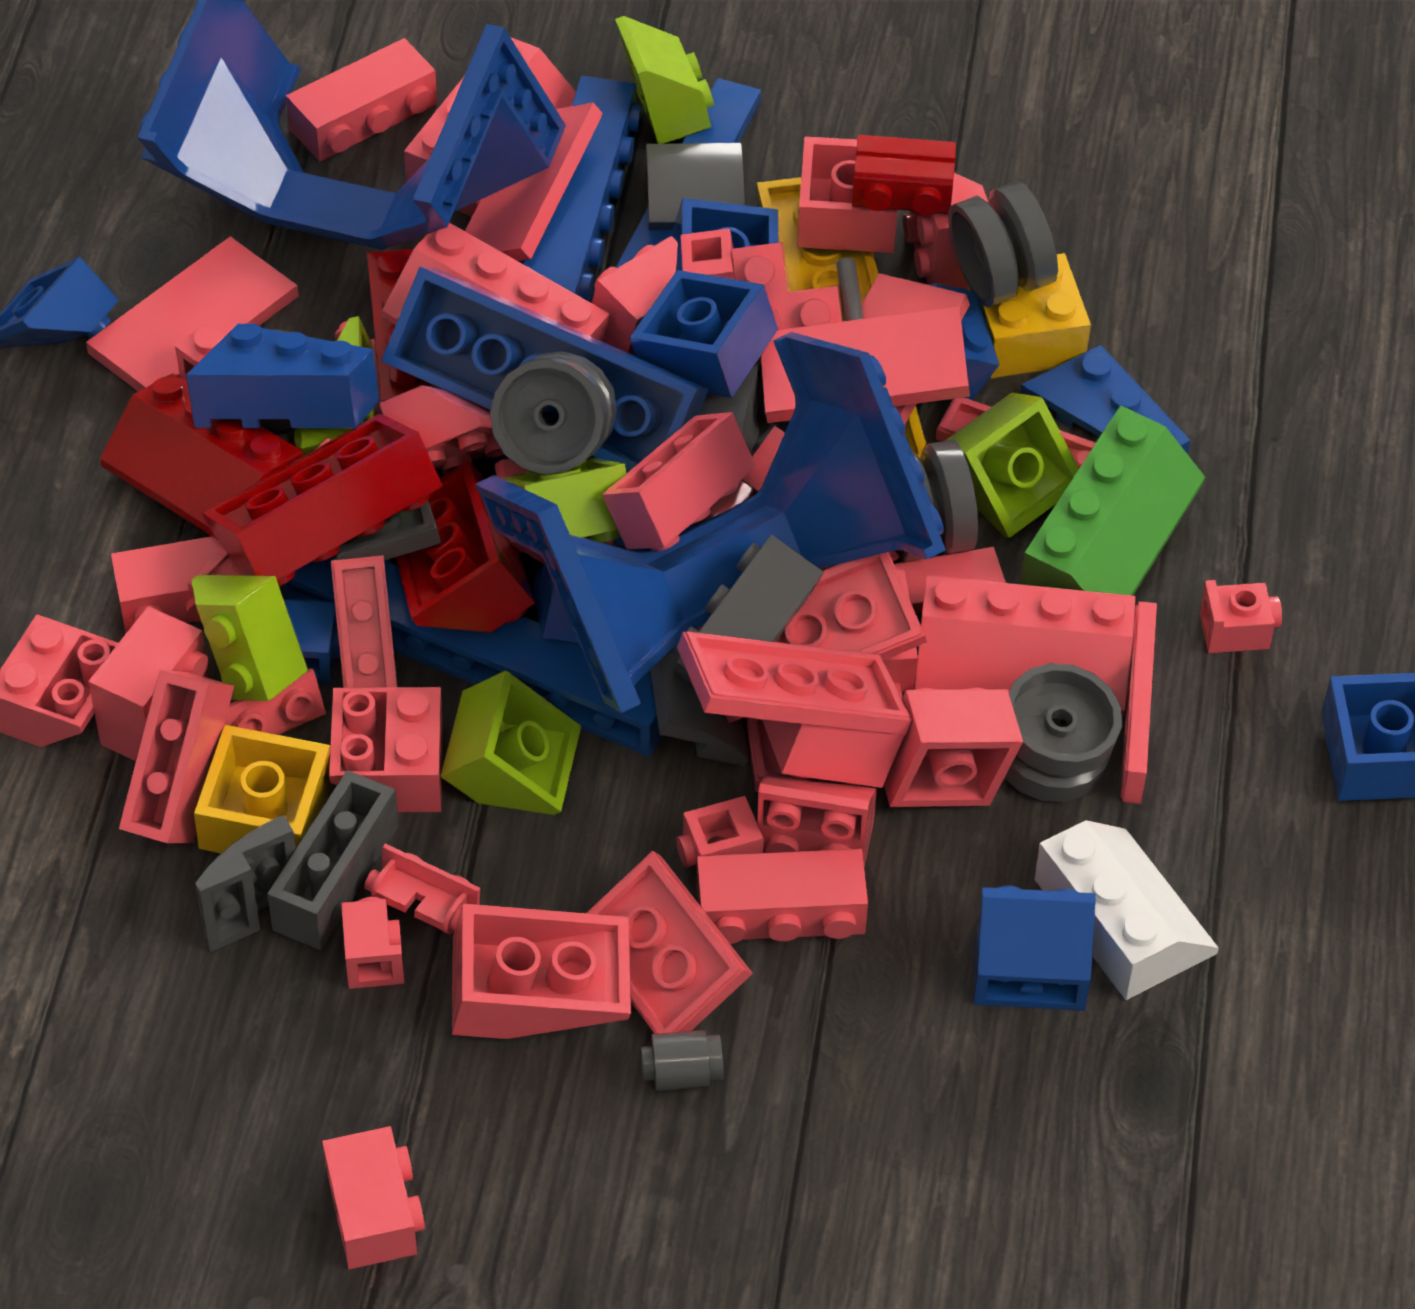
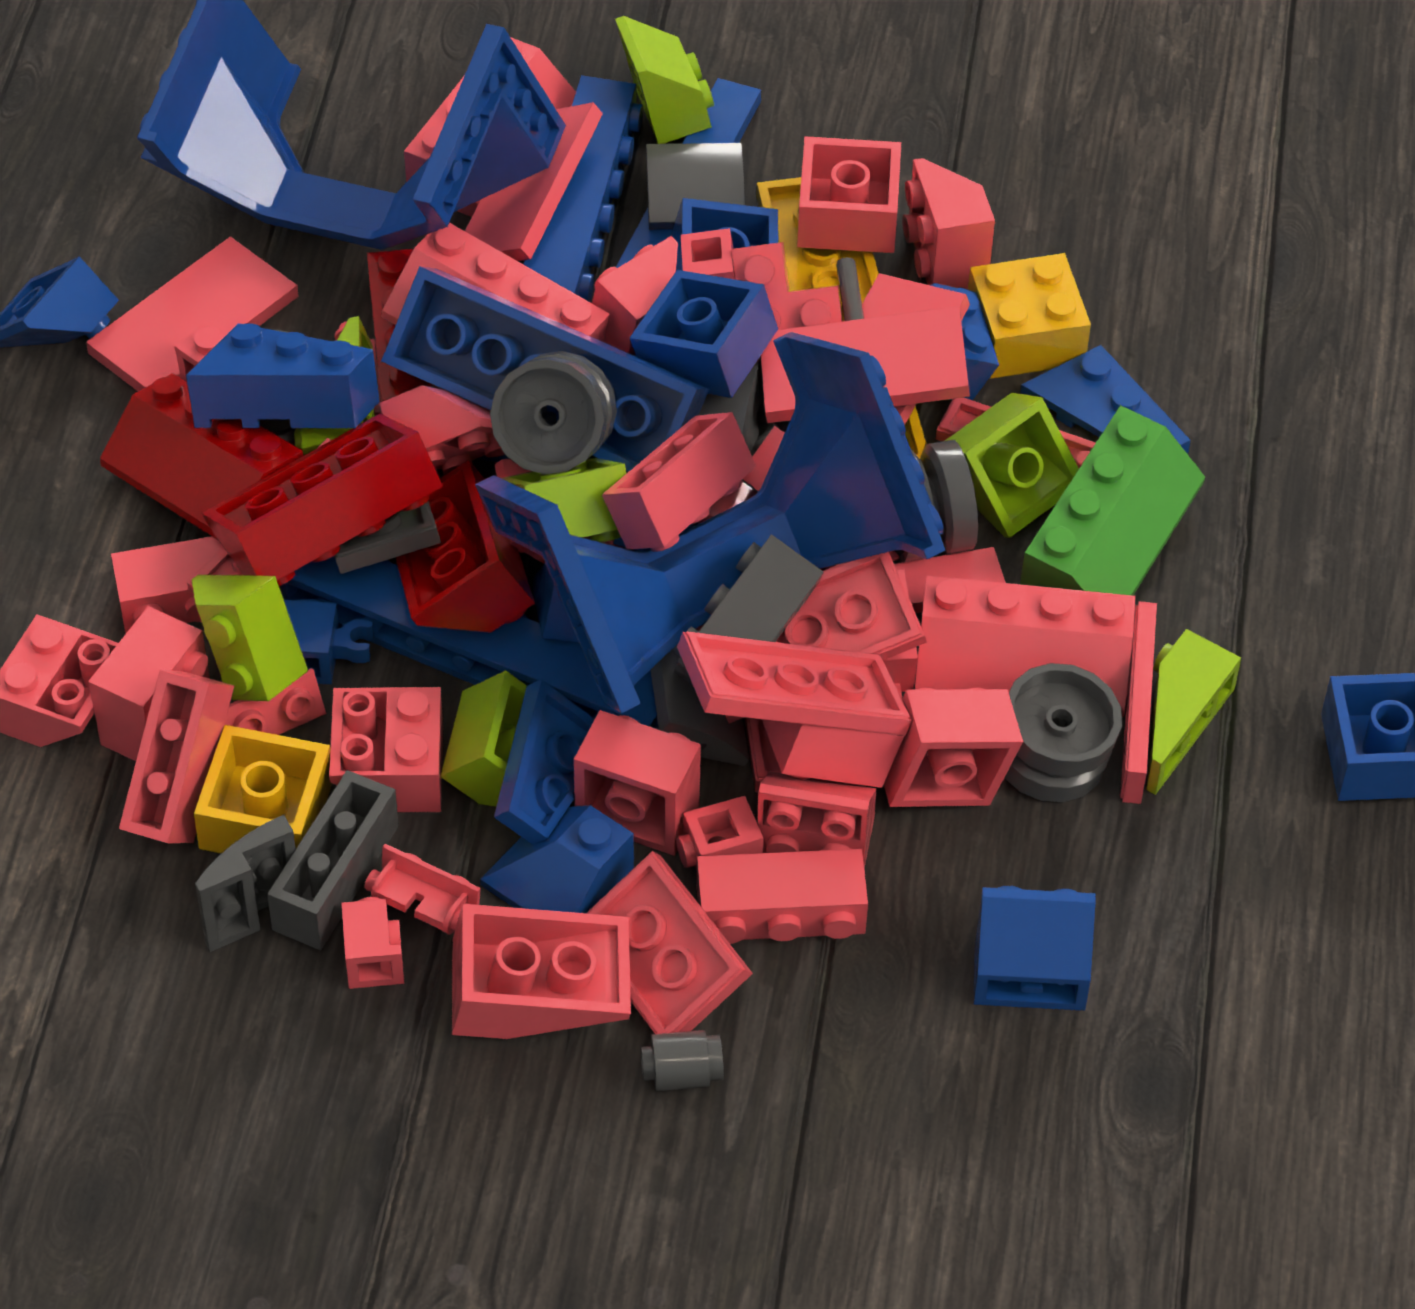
(362, 99): coral brick -> none
(363, 622): coral tile -> none
(371, 1197): coral brick -> none
(541, 763): none -> blue wing
(568, 869): none -> blue slope
(639, 778): none -> coral brick
(903, 174): red brick -> none
(1003, 243): dark grey wheel -> none
(1139, 920): white slope -> none
(1189, 691): none -> lime slope
(1238, 617): coral brick -> none

